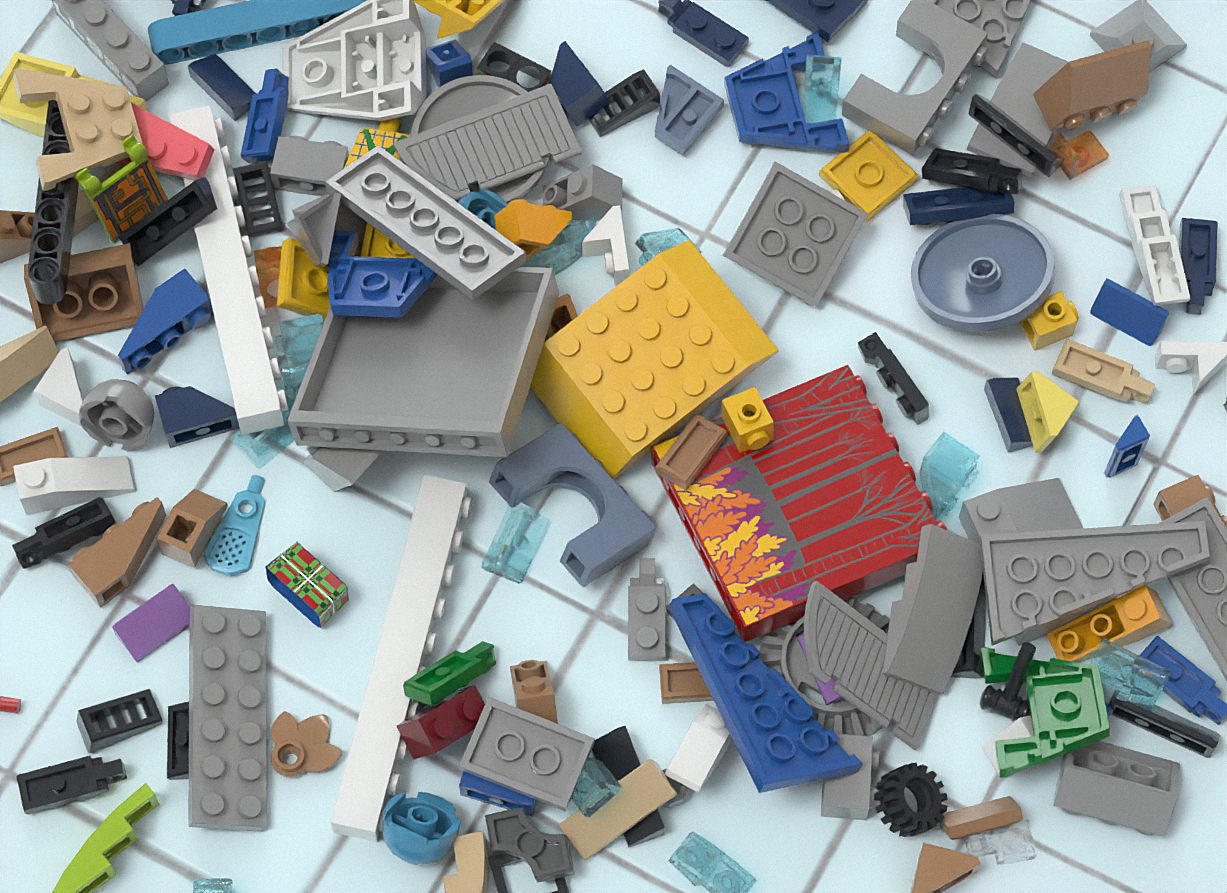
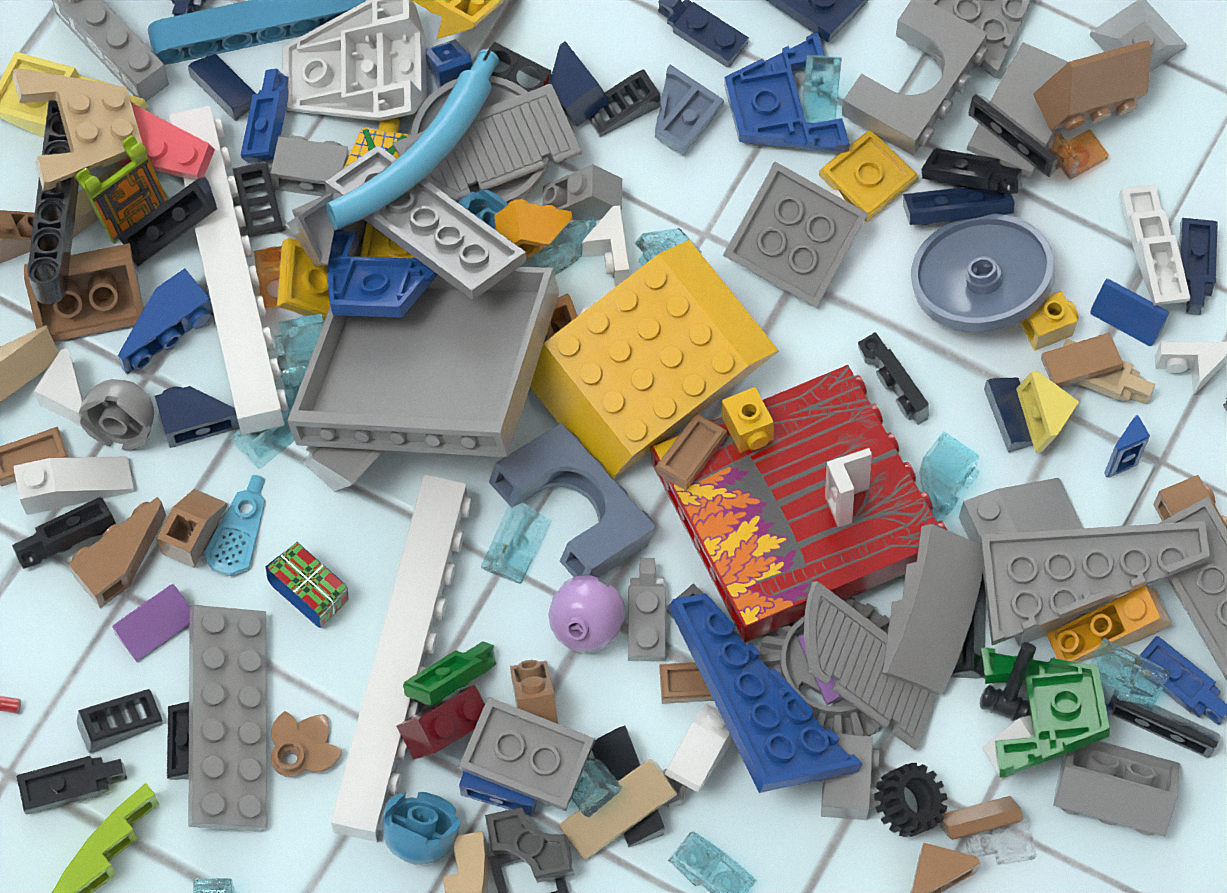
(426, 152): none -> medium azure animal
(586, 614): none -> lavender cylinder
(844, 479): none -> white panel
(1082, 360): none -> medium nougat tile

